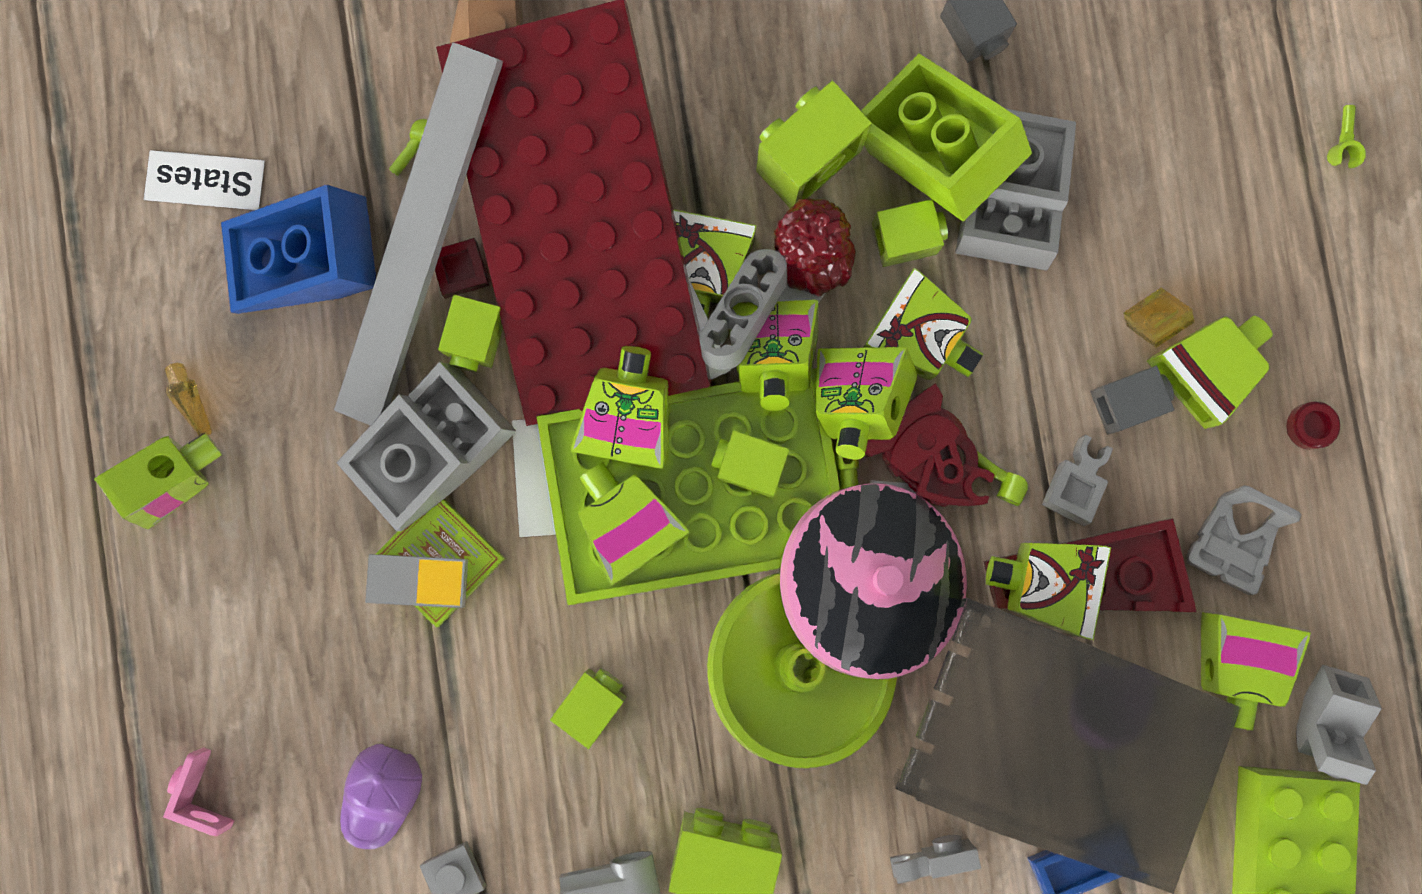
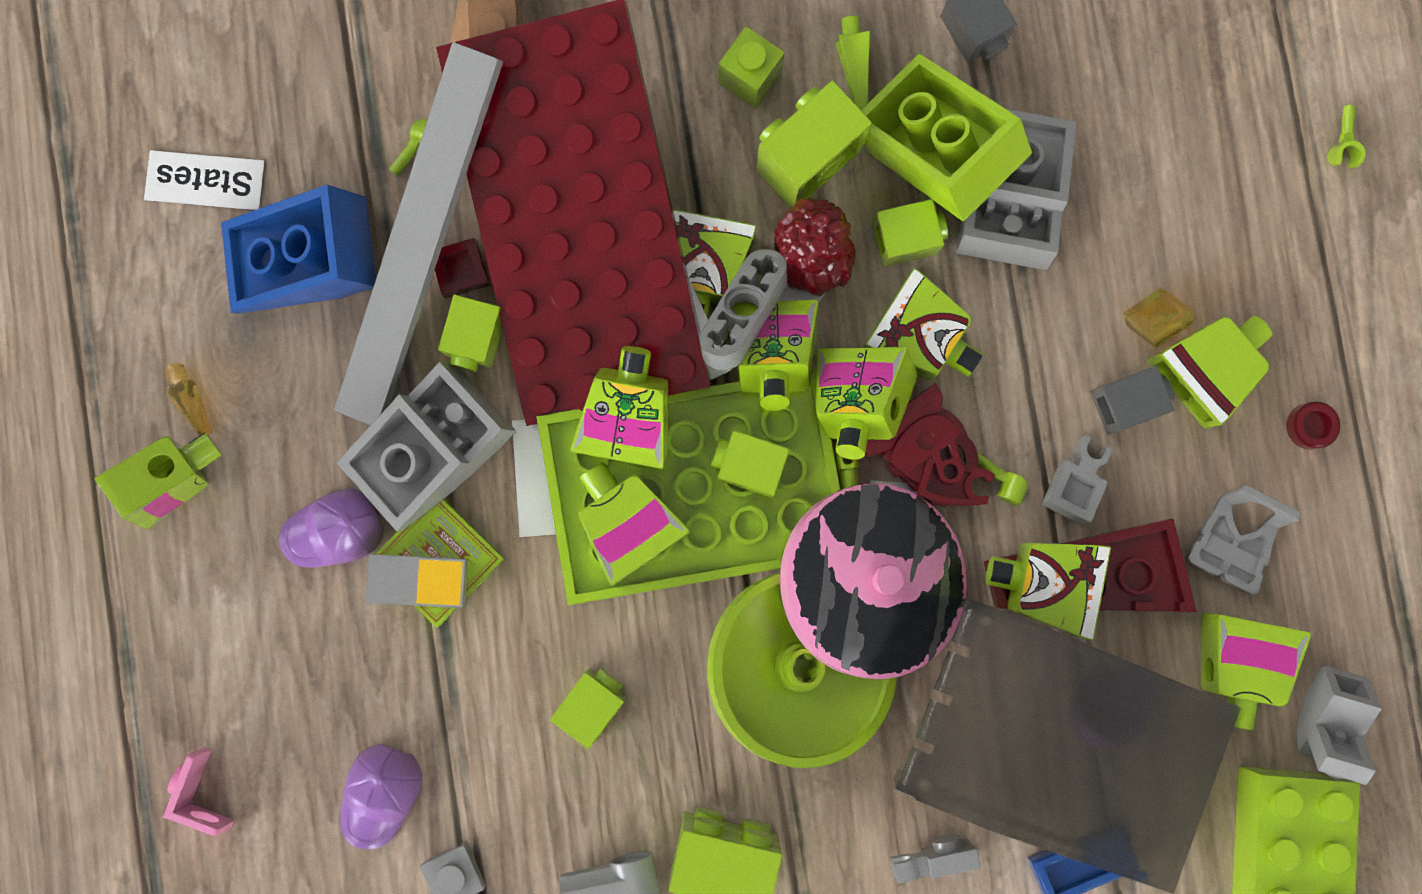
(332, 530): none -> medium lavender piece
(750, 67): none -> lime brick
(854, 56): none -> lime piece

